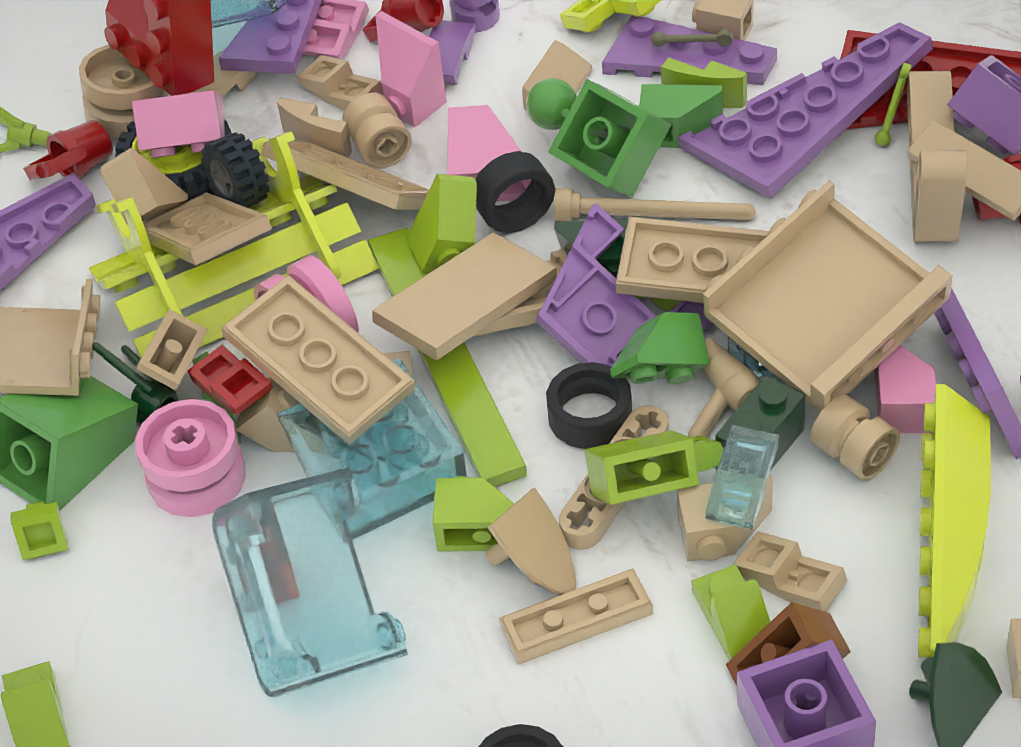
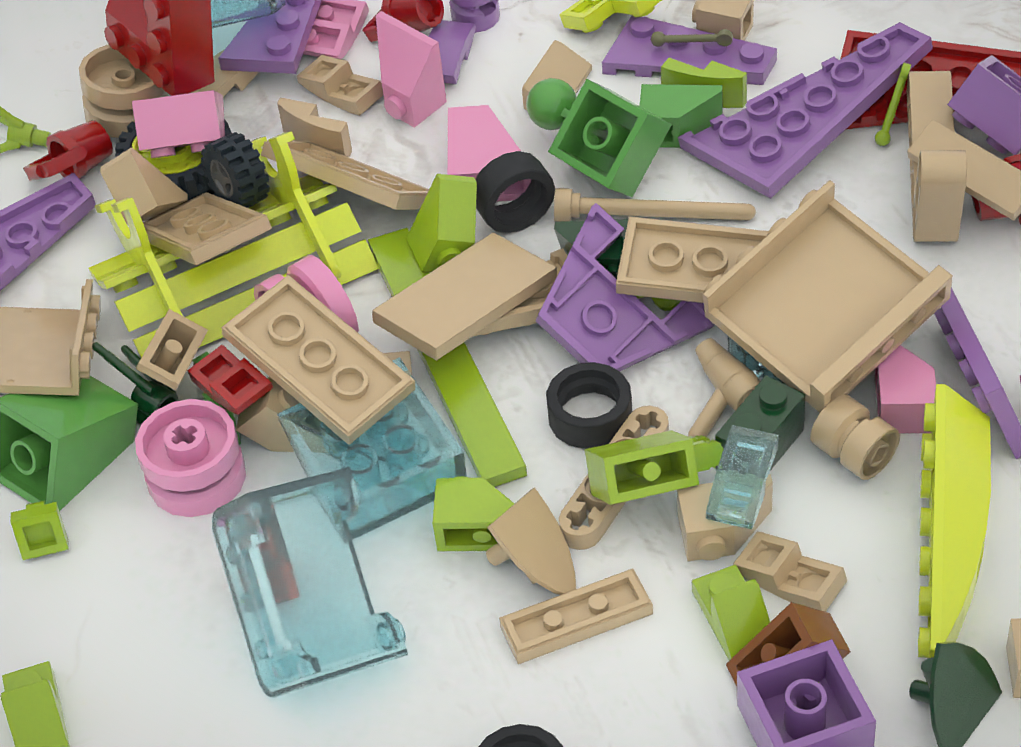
(377, 130): tan wheel -> none
(664, 348): bright green slope -> none

